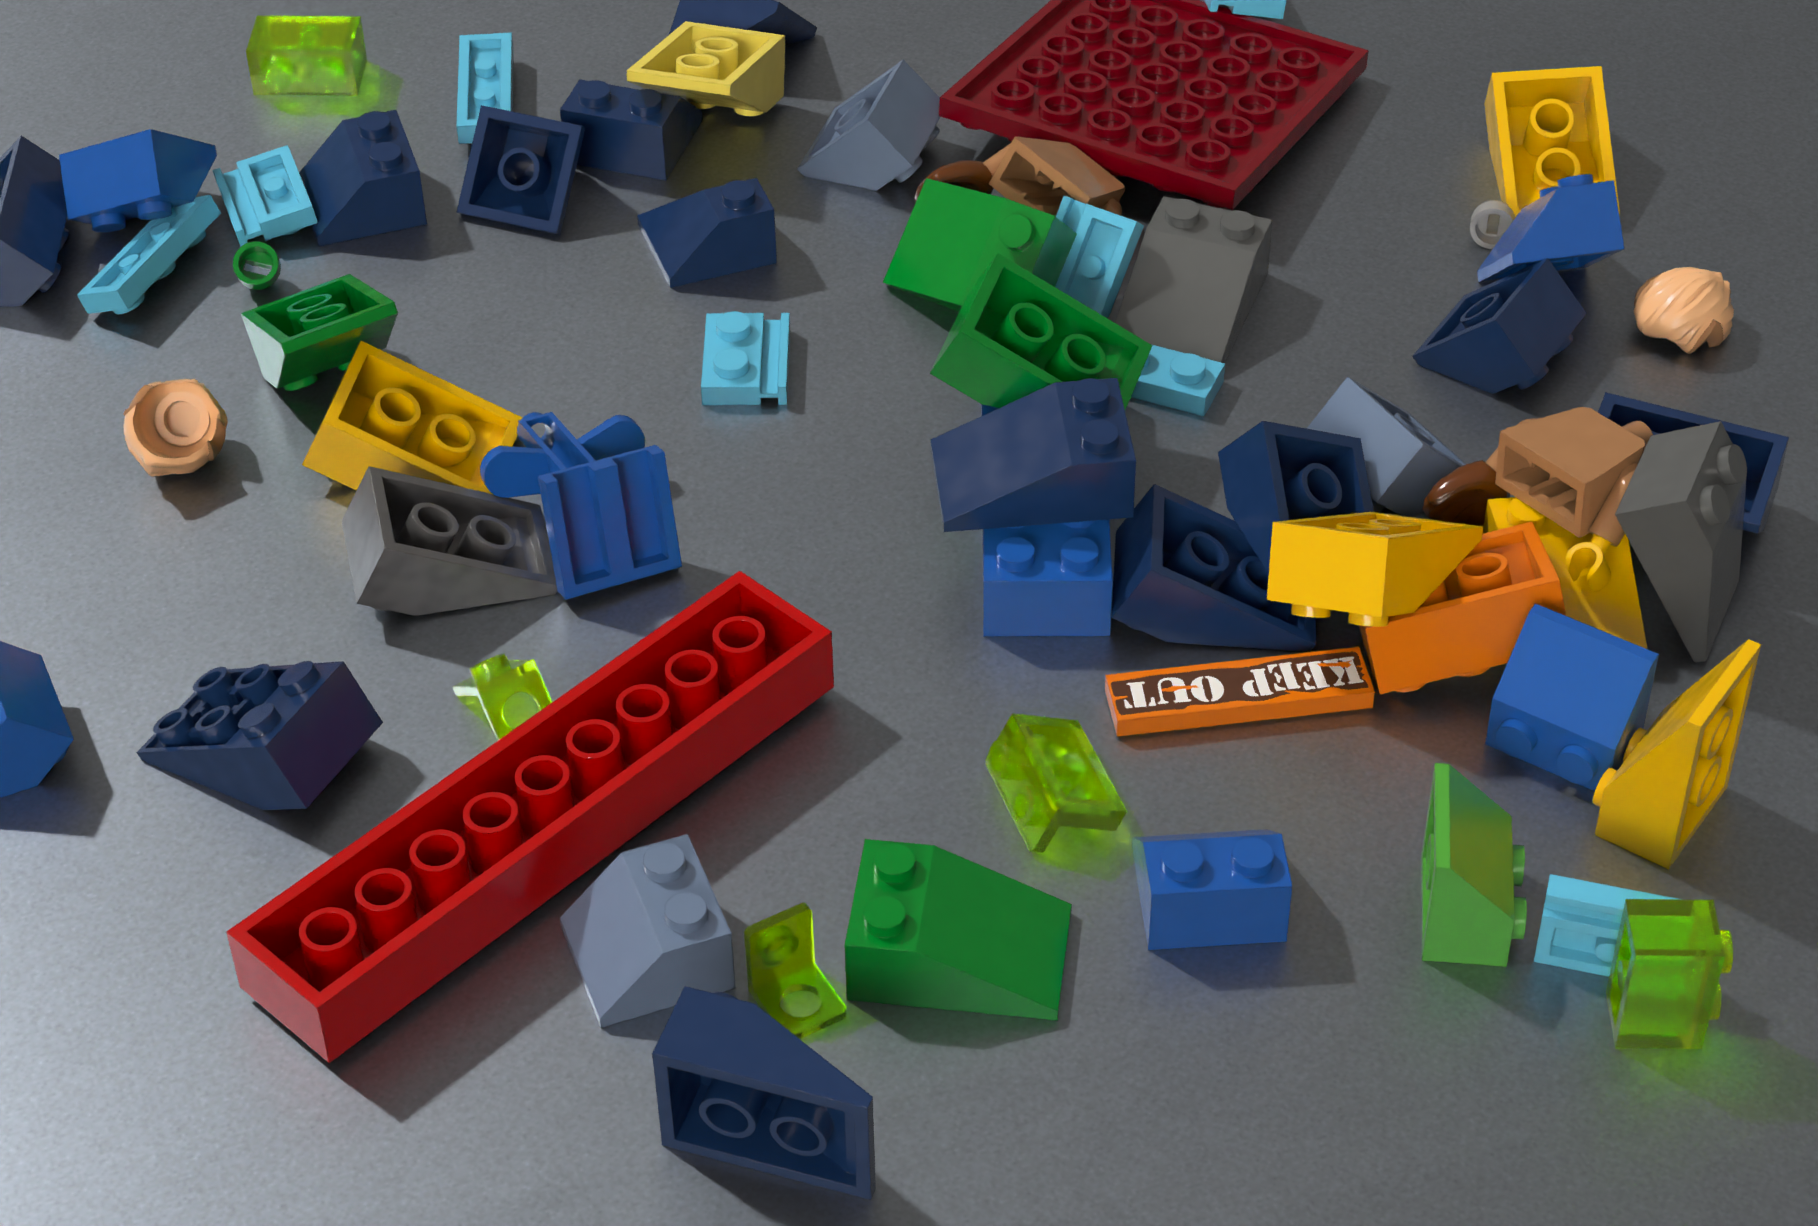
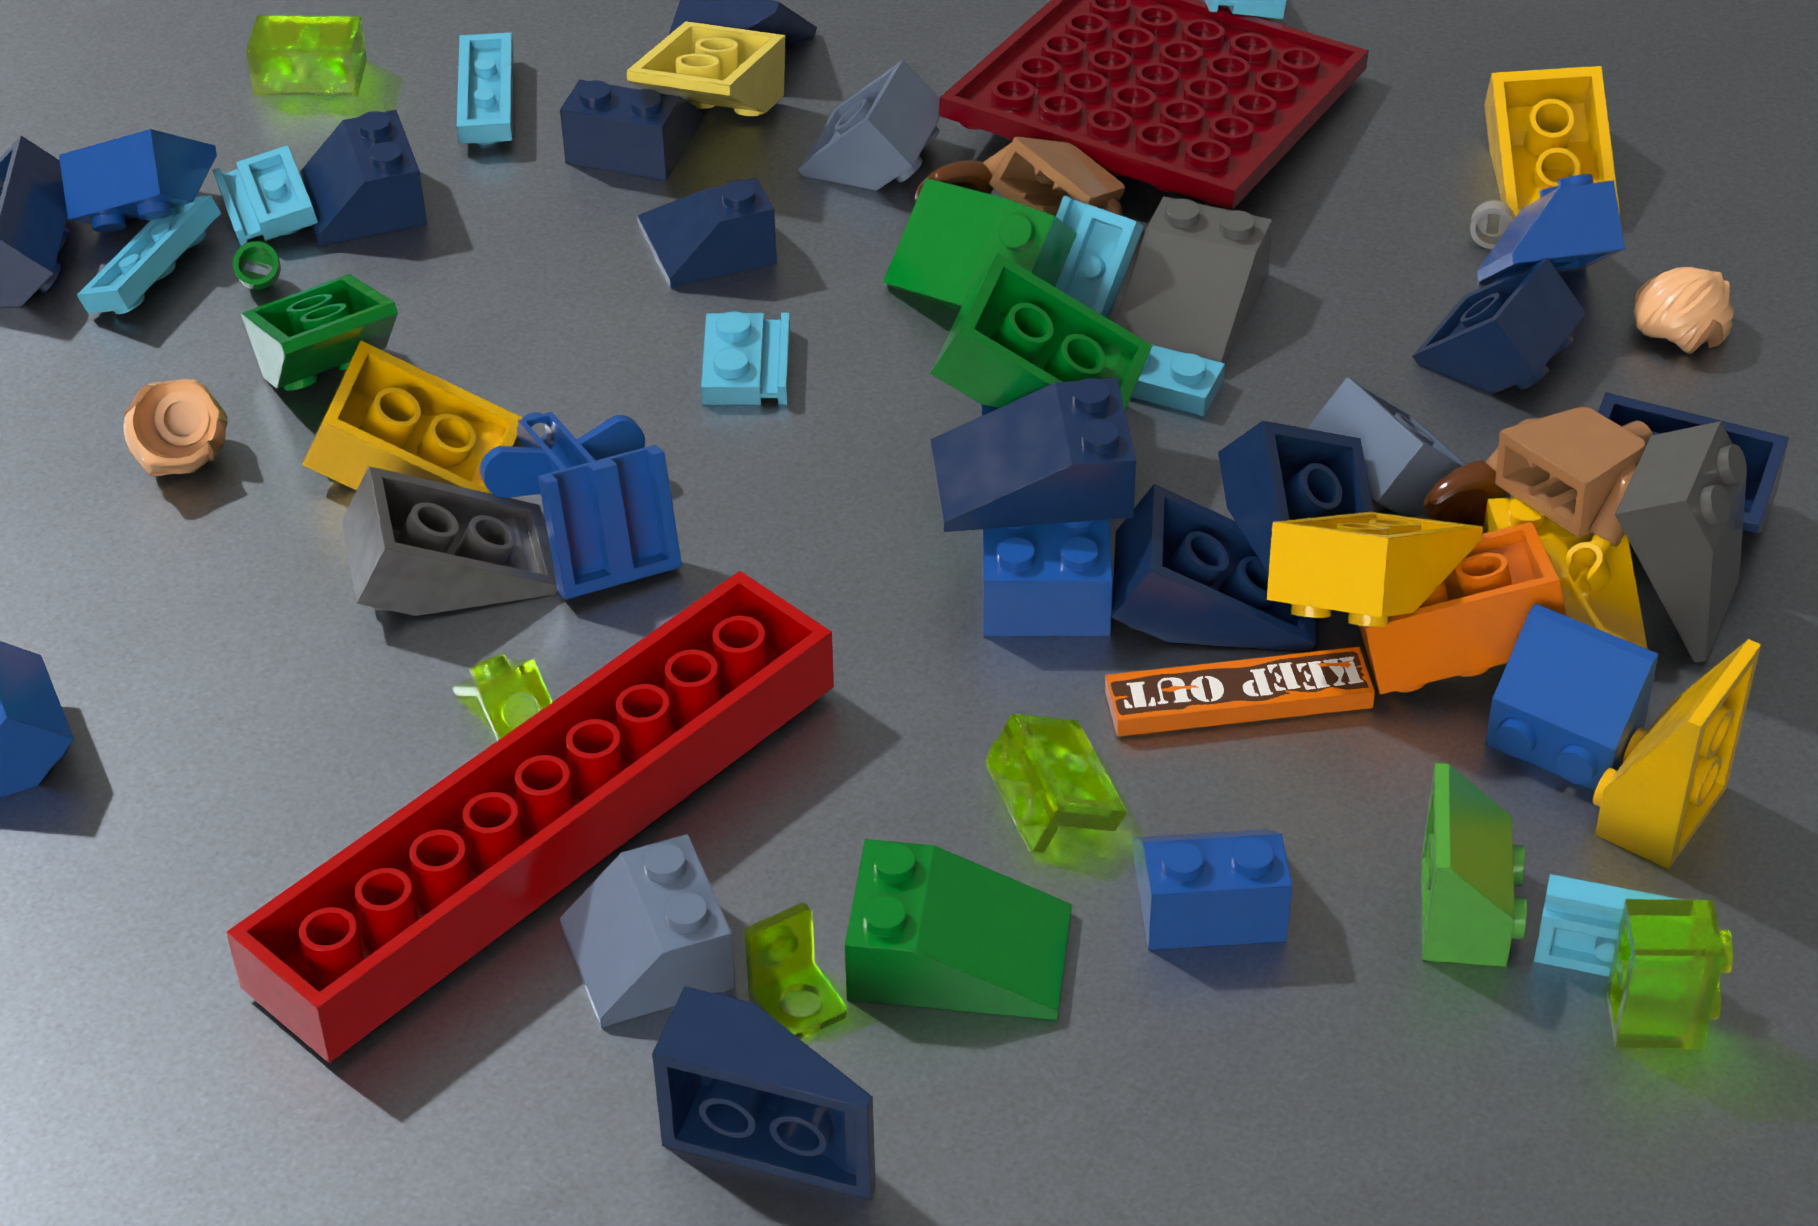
(266, 732): dark blue slope -> none
(520, 170): dark blue slope -> none

